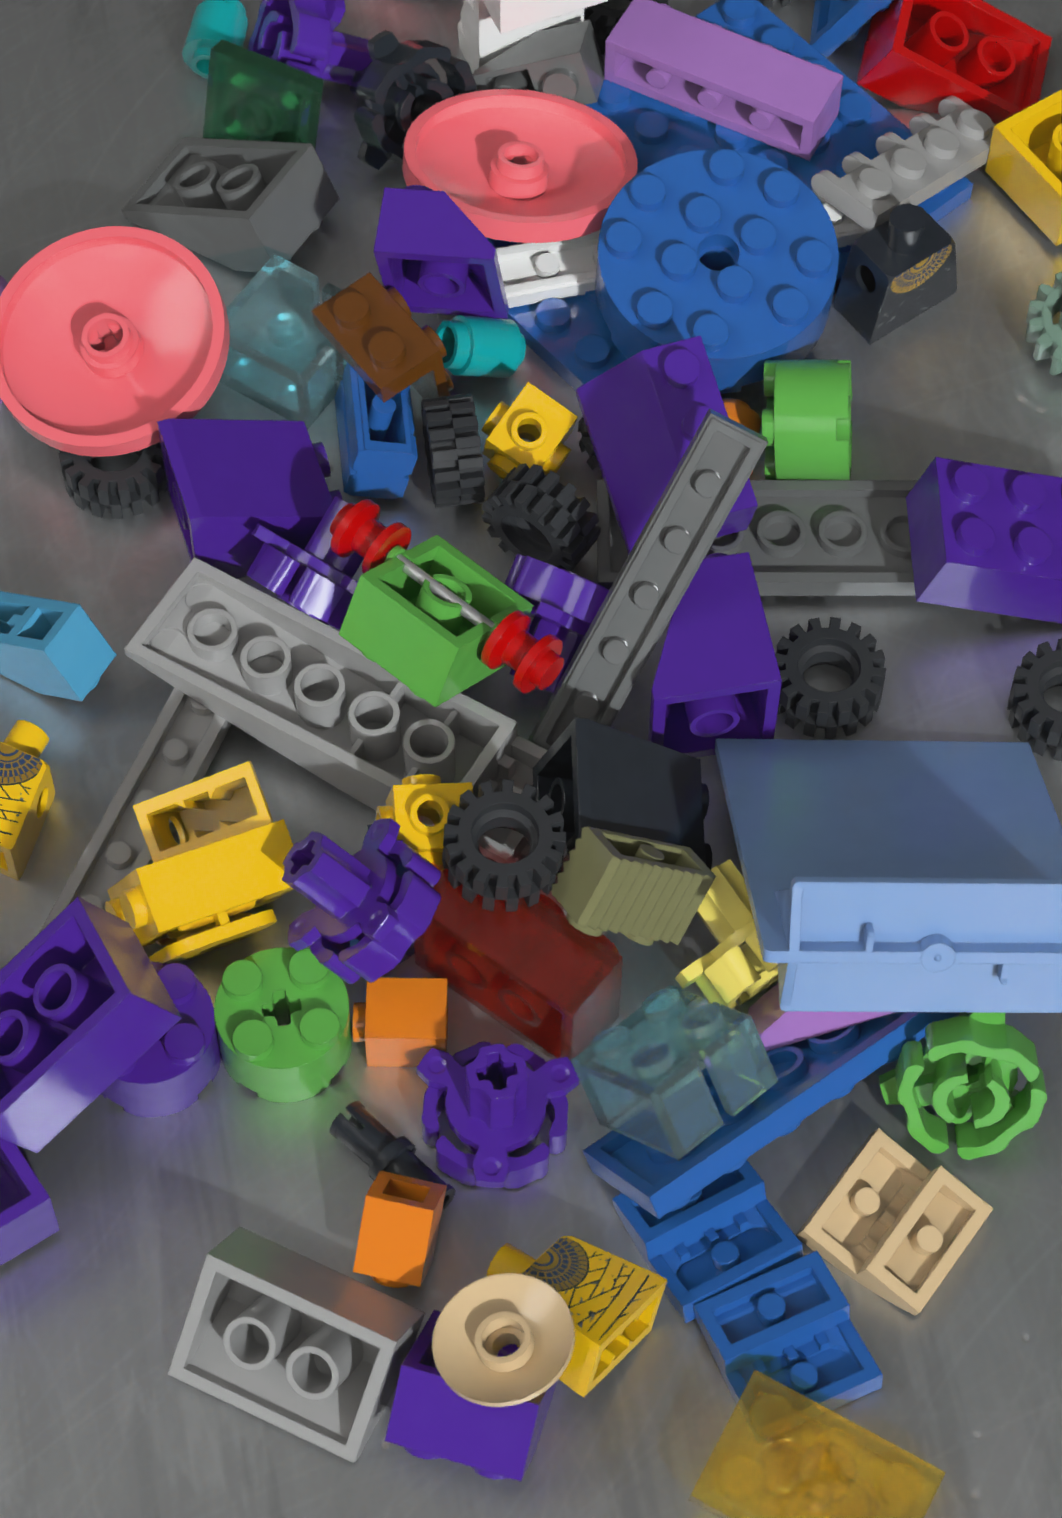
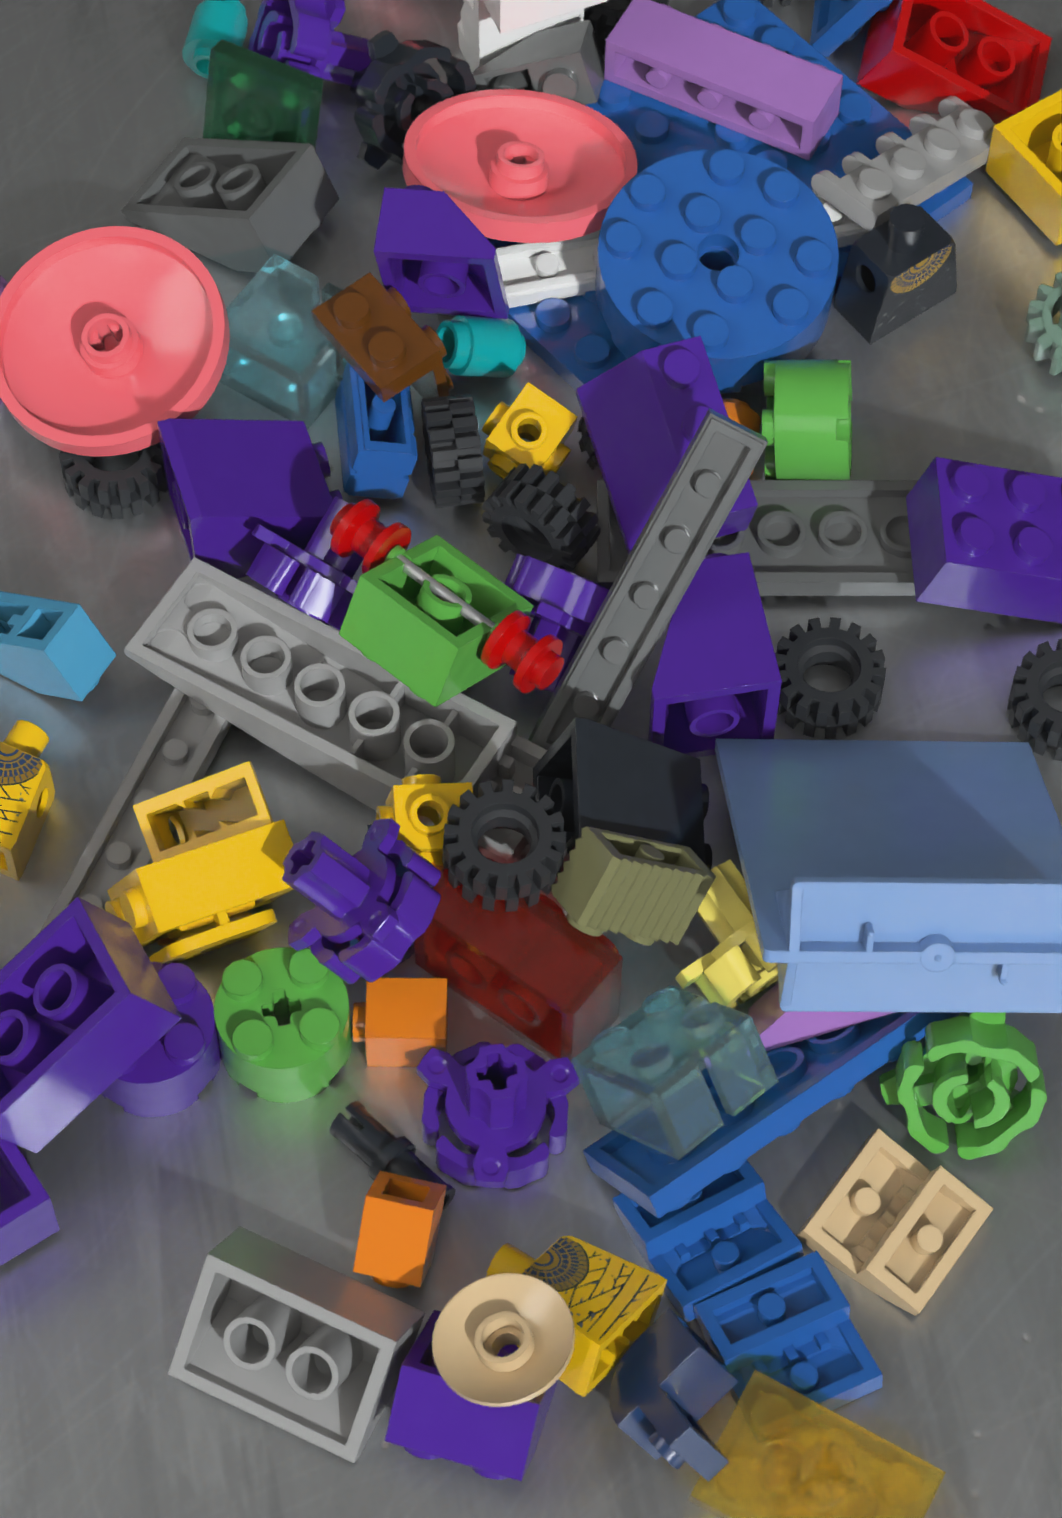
(665, 1389): none -> dark blue brick

